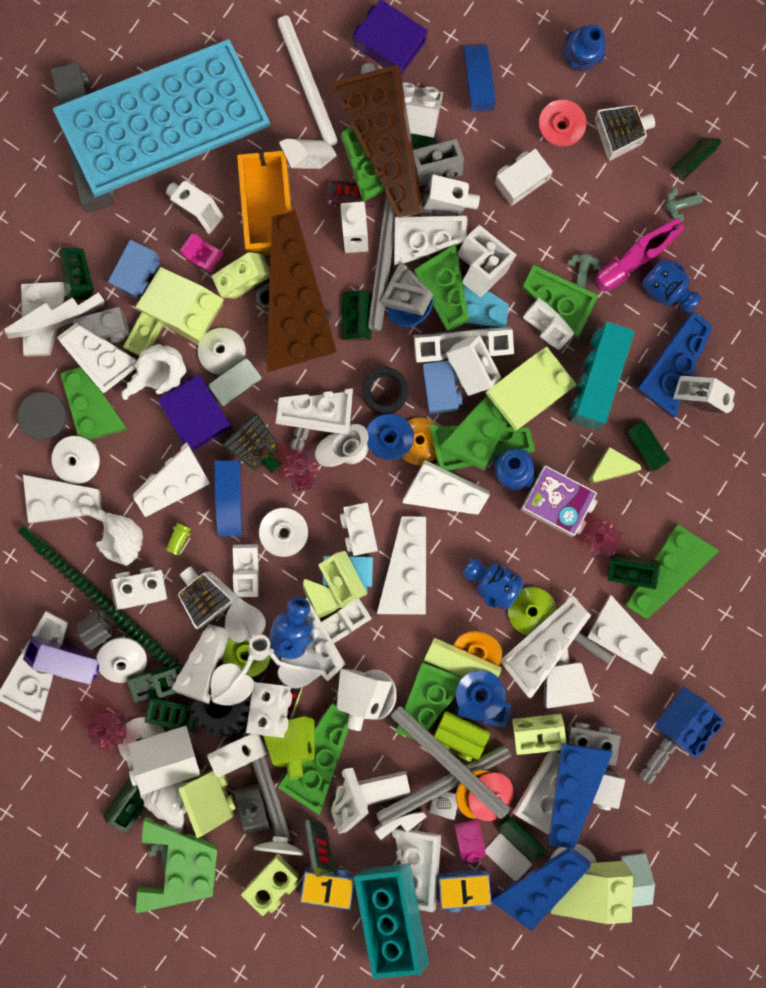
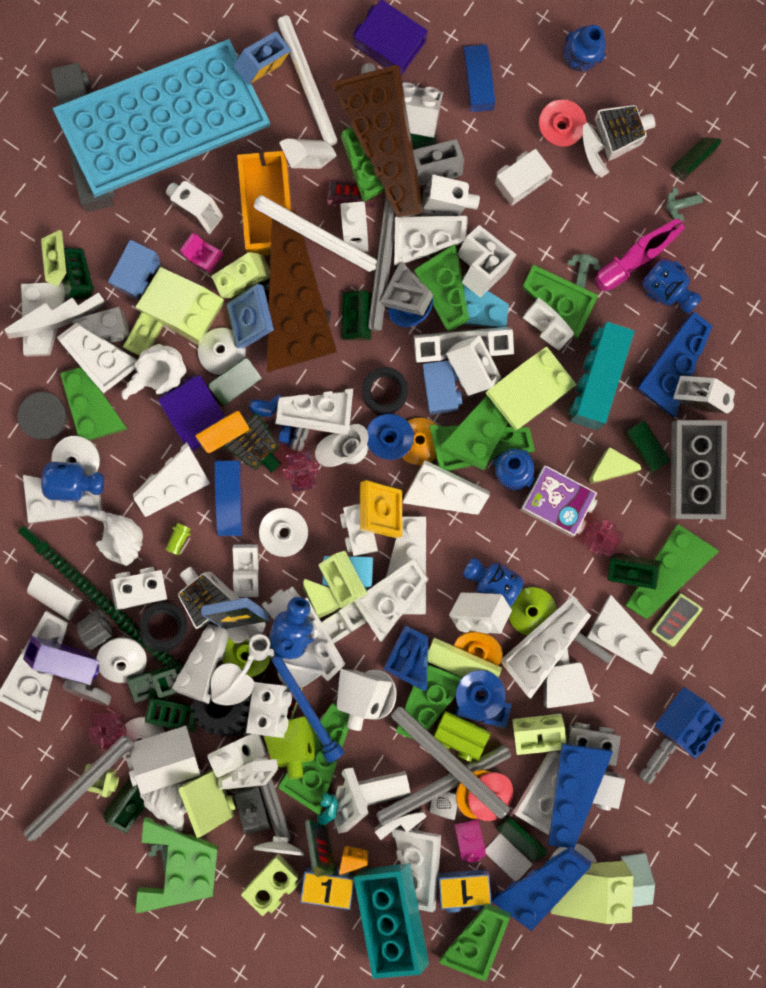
(53, 258): none -> yellowish green slope
(54, 595): none -> white brick
(69, 481): none -> blue piece
(78, 788): none -> light grey axle
(94, 695): none -> light grey tile
(106, 783): none -> yellowish green bracket
(165, 608): none -> black tyre
(222, 432): none -> light orange slope
(235, 613): none -> tile
(250, 316): none -> medium blue tile
(252, 774): none -> white wing
(262, 57): none -> medium blue brick
(264, 408): none -> blue arm
(280, 601): none -> white brick
(284, 435): none -> blue tile
(314, 233): none -> white axle
(330, 748): none -> blue piece
(330, 811): none -> teal arm
(353, 859): none -> light orange slope
(380, 509): none -> yellow tile
(391, 597): none -> white wing
(410, 658): none -> blue wing
(478, 943): none -> bright green wing
(480, 612): none -> white brick
(592, 146): none -> white slope
(676, 620): none -> slope
(698, 469): none -> light grey brick

